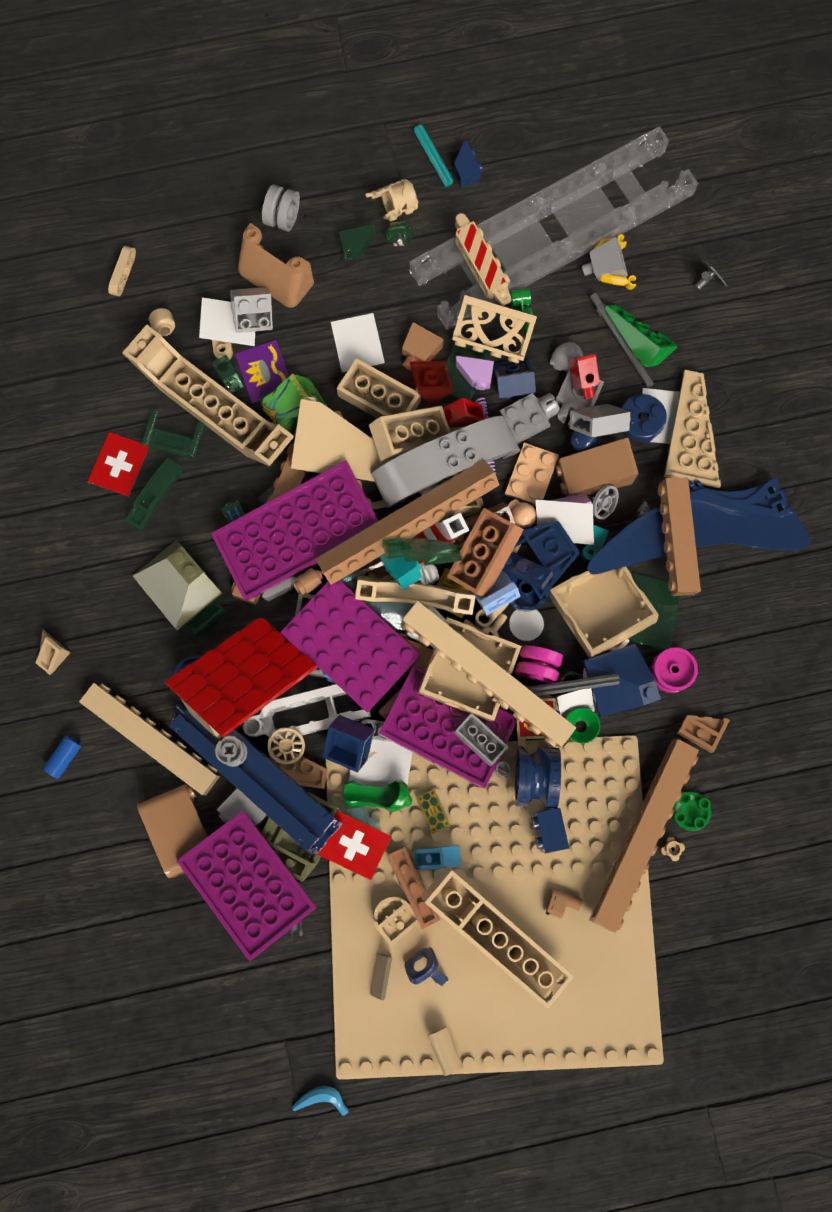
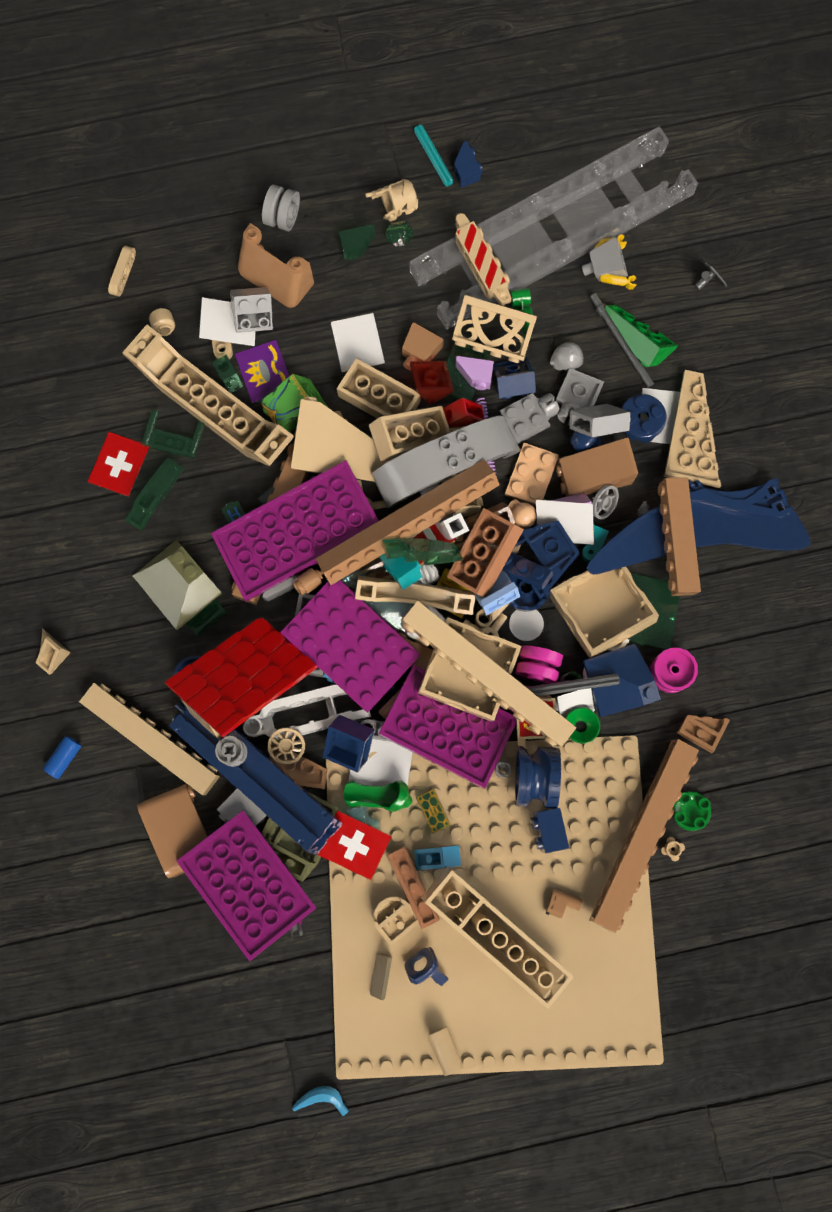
(481, 739): light grey piece -> none
(585, 367): torso -> none

